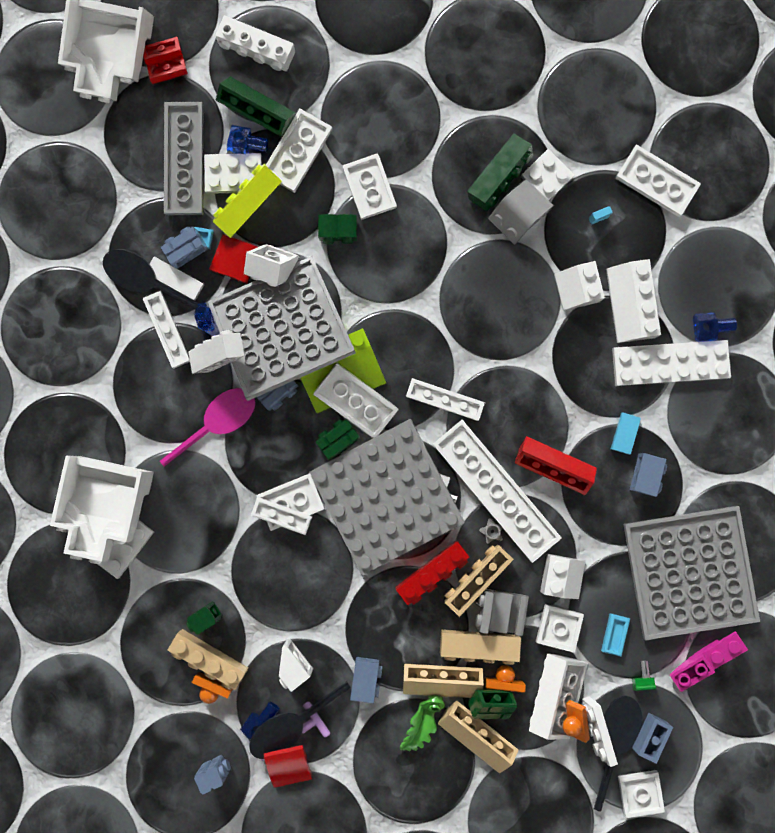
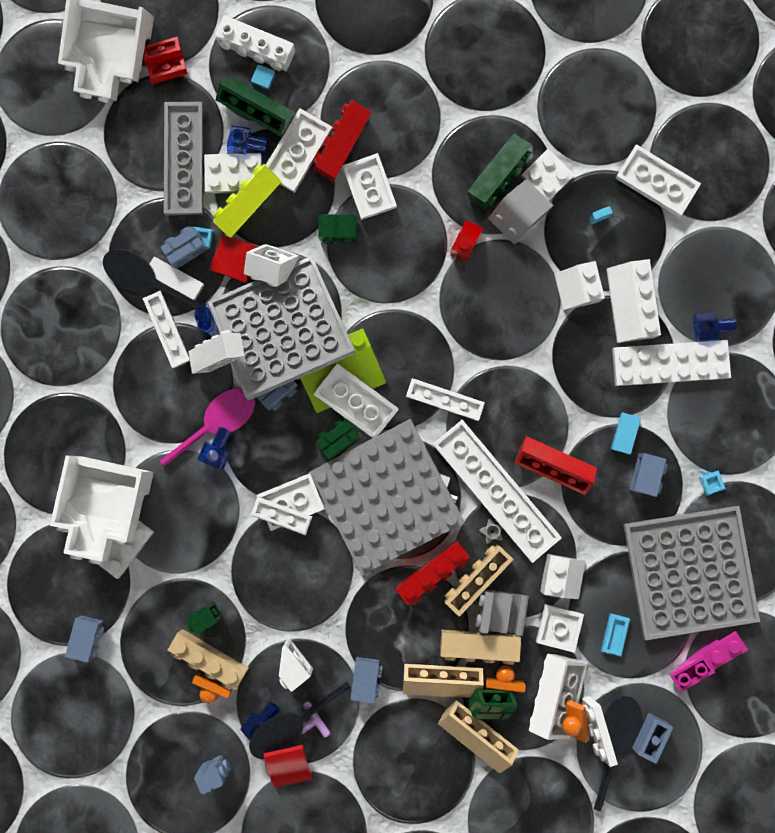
(84, 639): none -> sand blue brick
(217, 445): none -> clear blue piece
(263, 77): none -> medium azure tile
(342, 140): none -> red brick
(423, 723): bright green plant -> none
(466, 240): none -> red slope
(641, 794): white plate -> none
(646, 681): green piece -> none
(712, 483): none -> medium azure tile

